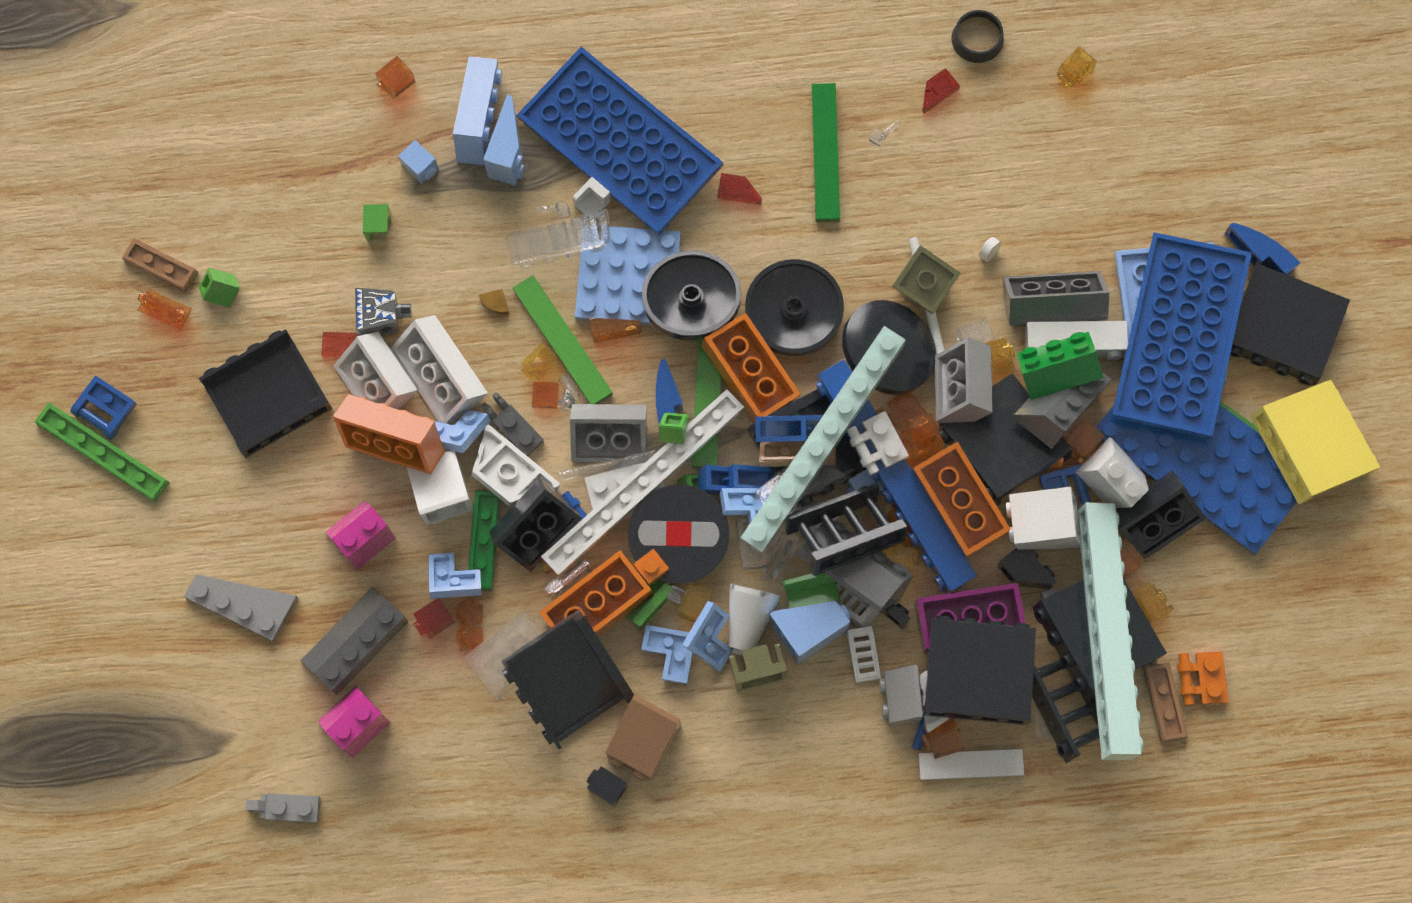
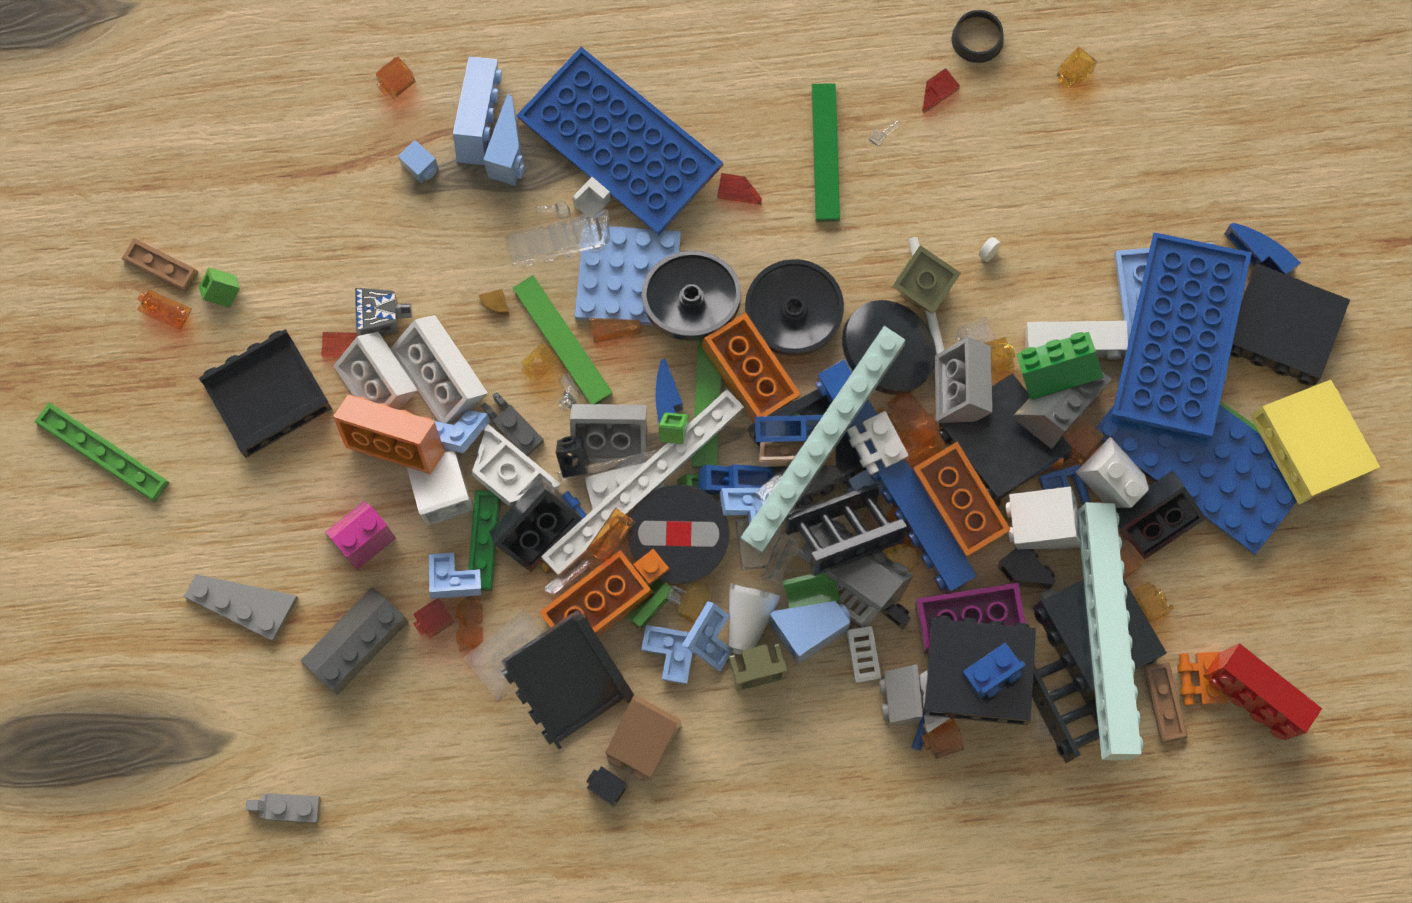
(108, 400): blue plate -> none
(353, 722): dark pink slope -> none
(375, 219): bright green panel -> none
(545, 395): clear orange tile -> none
(568, 464): none -> black brick
(610, 535): none -> clear orange hinge
(972, 764): white tile -> none
(993, 671): none -> blue bracket
(1056, 298): dark grey slope -> none
(1262, 692): none -> red brick

